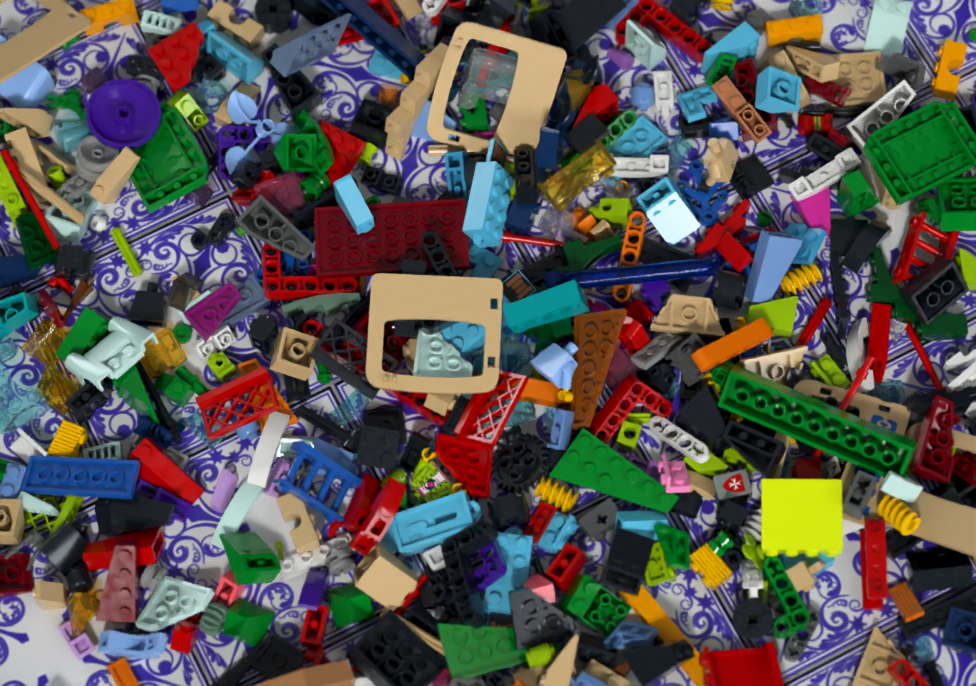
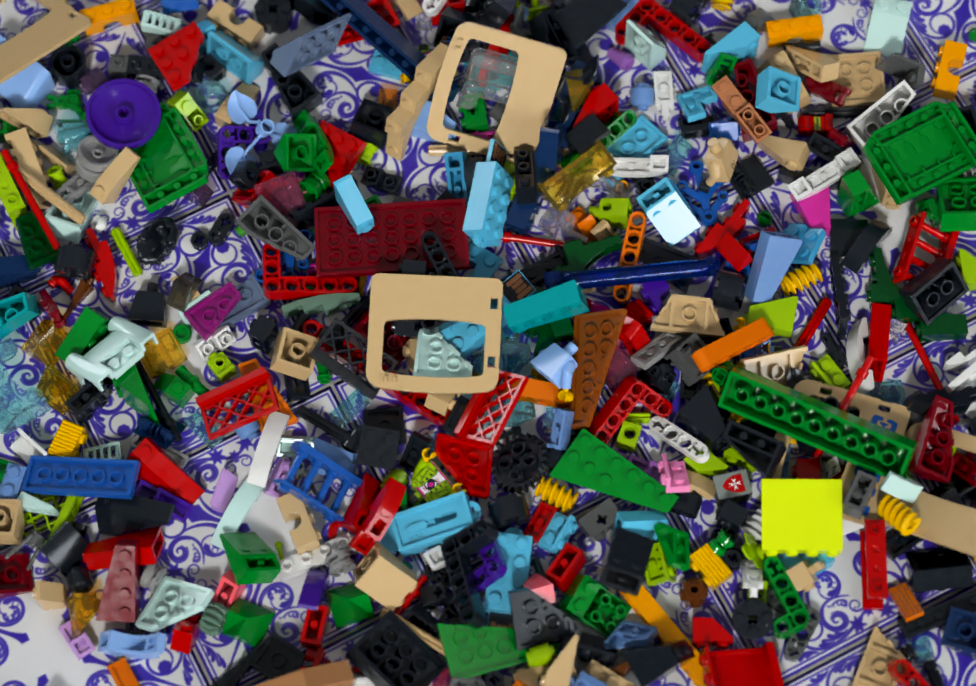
(68, 65): none -> black brick
(105, 265): none -> red slope
(118, 67): none -> dark grey brick
(157, 241): none -> black piece
(691, 599): none -> reddish brown brick
(709, 632): none -> red slope
(787, 152): none -> tan slope

